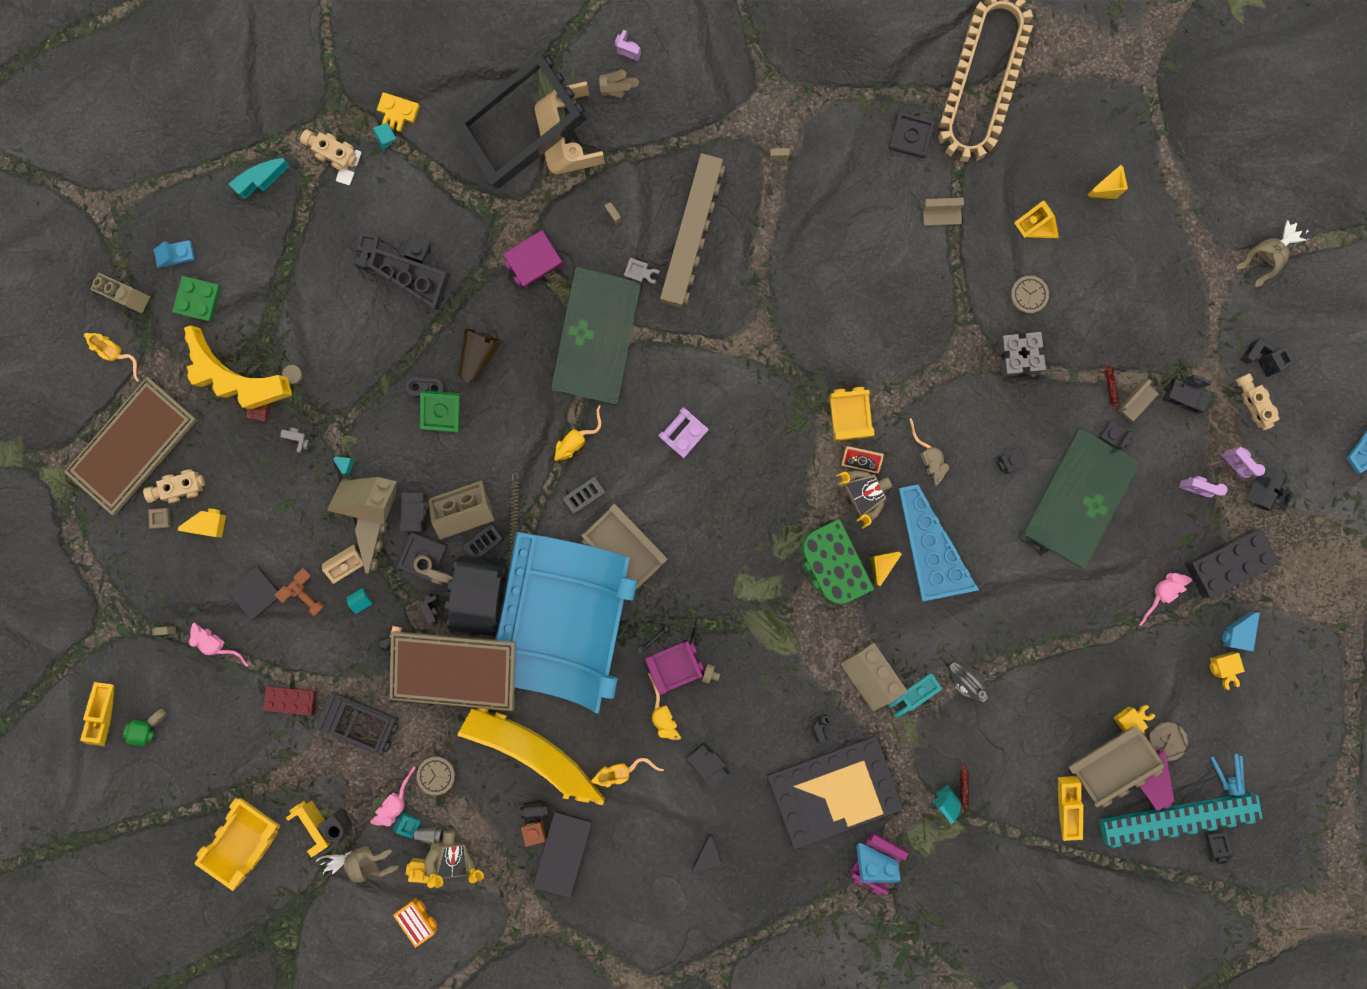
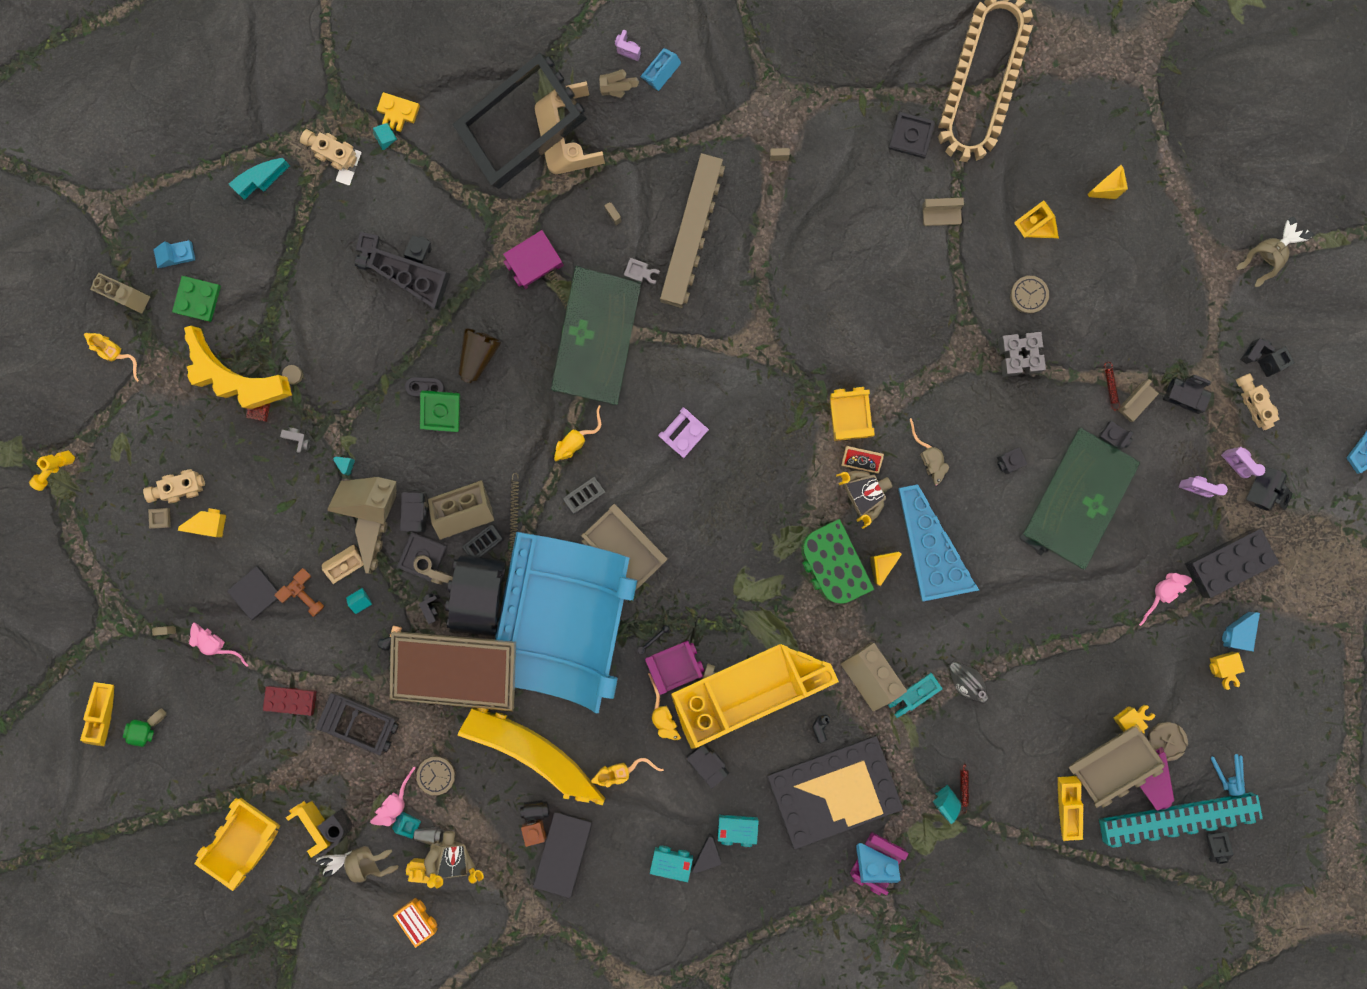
(48, 465): none -> yellow bar
(130, 446): reddish brown door -> none
(661, 69): none -> dark azure slope
(671, 863): none -> teal brick
(737, 830): none -> teal brick
(748, 692): none -> yellow slope

